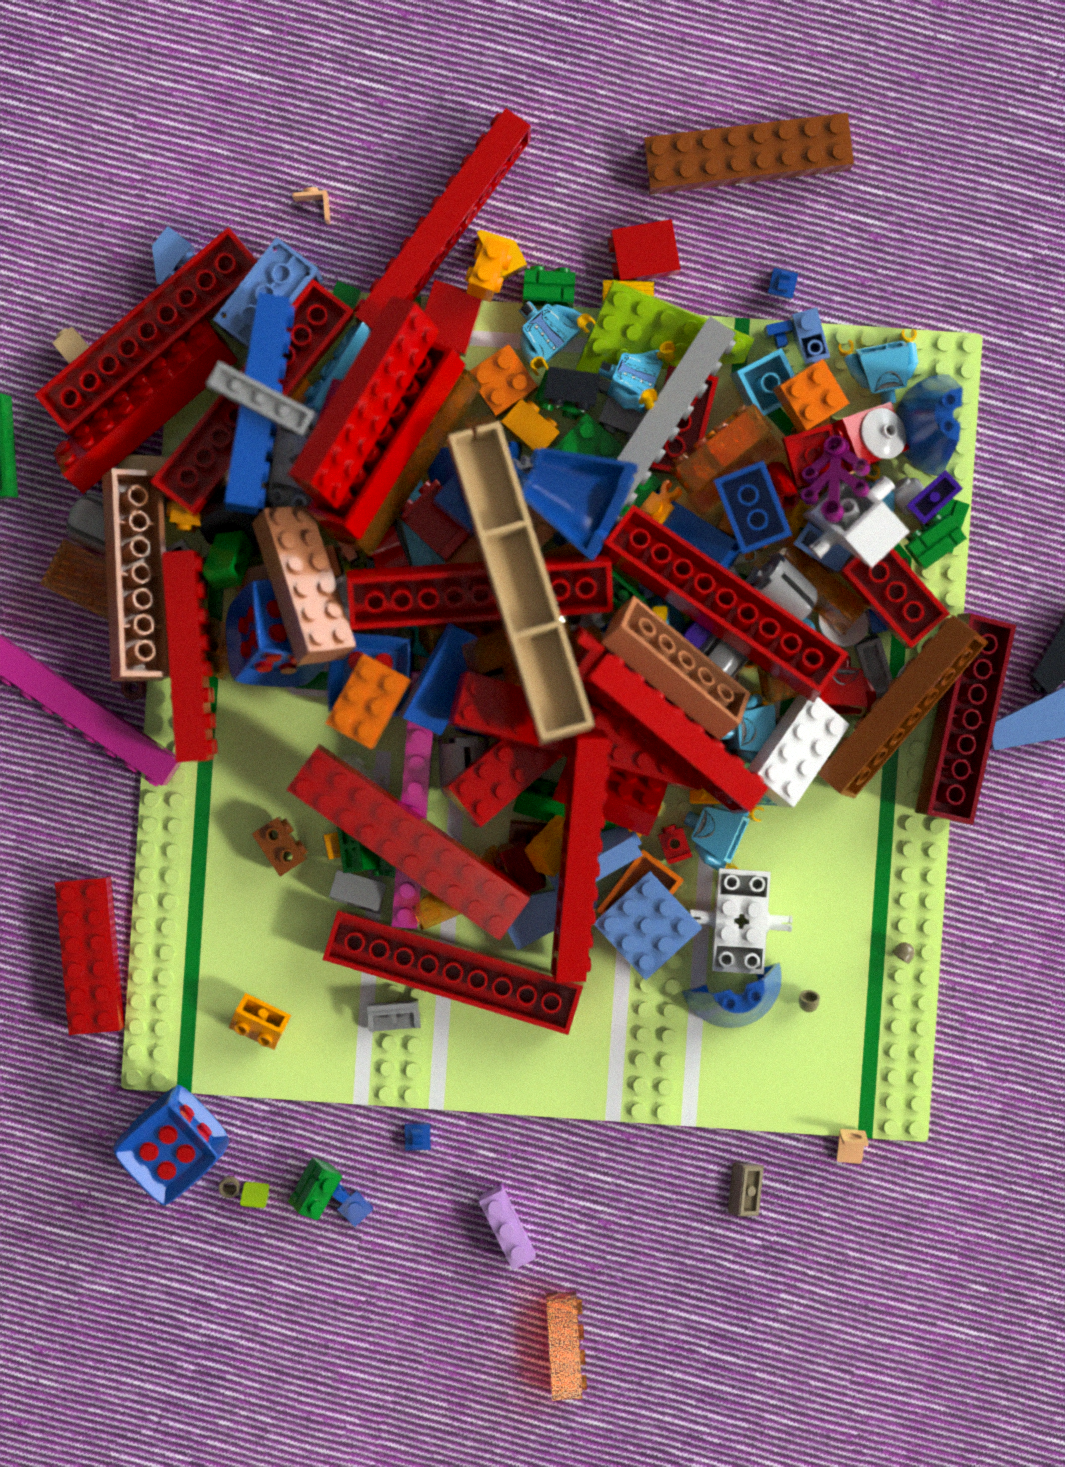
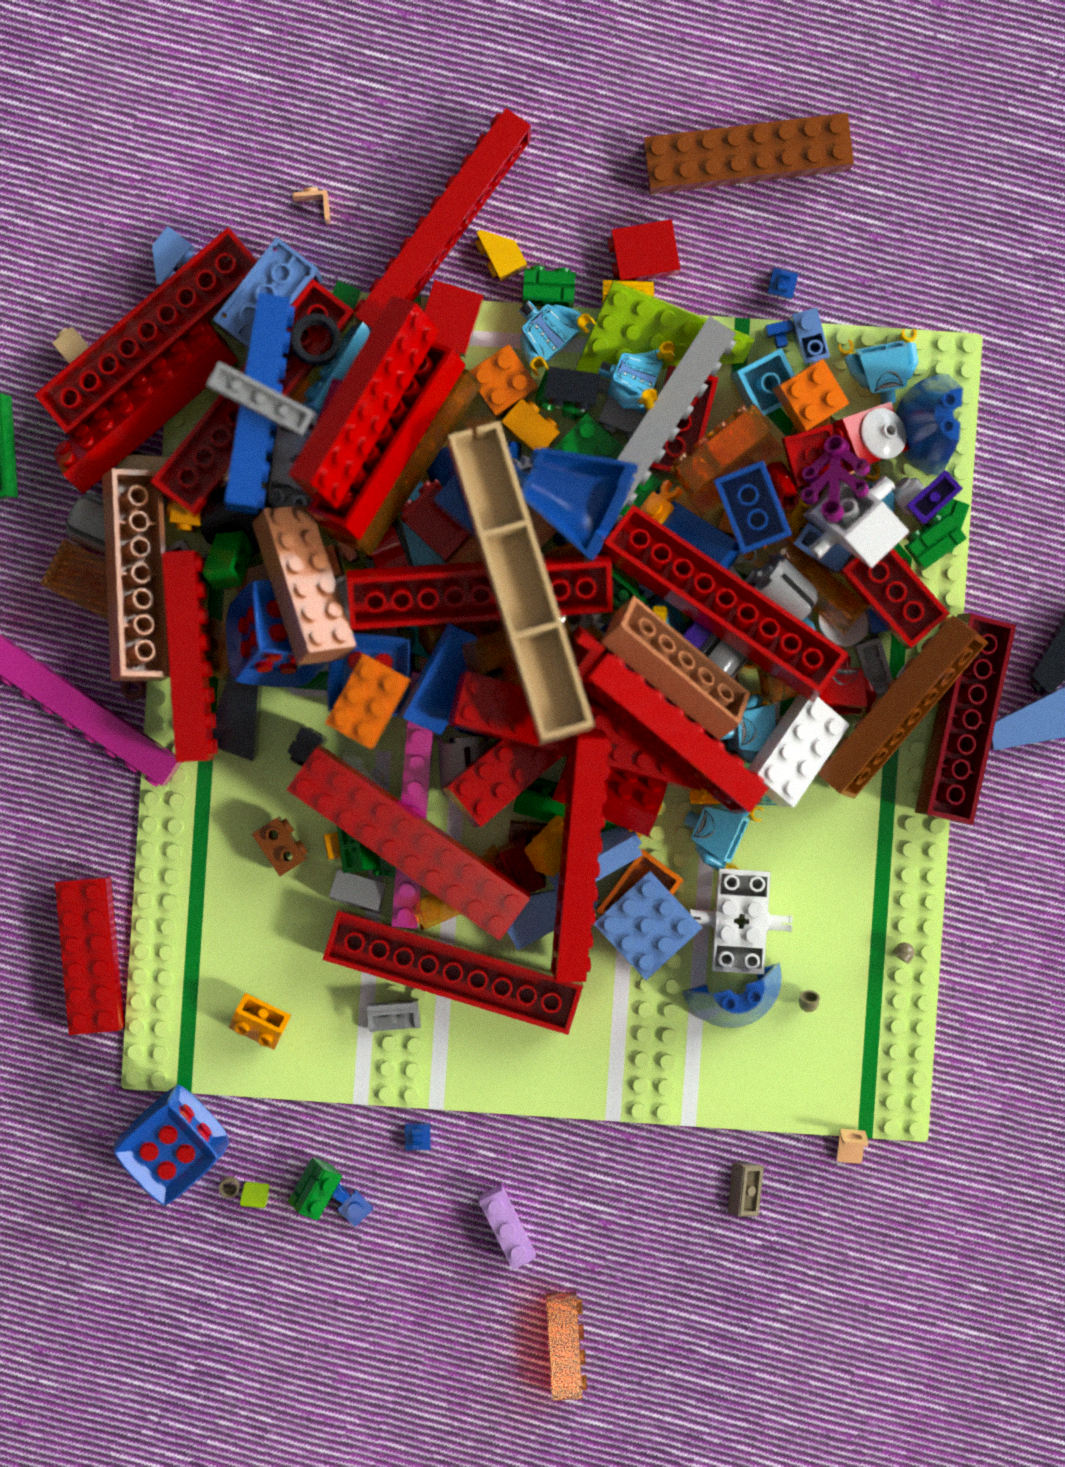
(238, 719): none -> black slope
(305, 744): none -> black brick
(320, 320): none -> black tyre
(485, 276): light orange brick -> none
(677, 854): red brick -> none

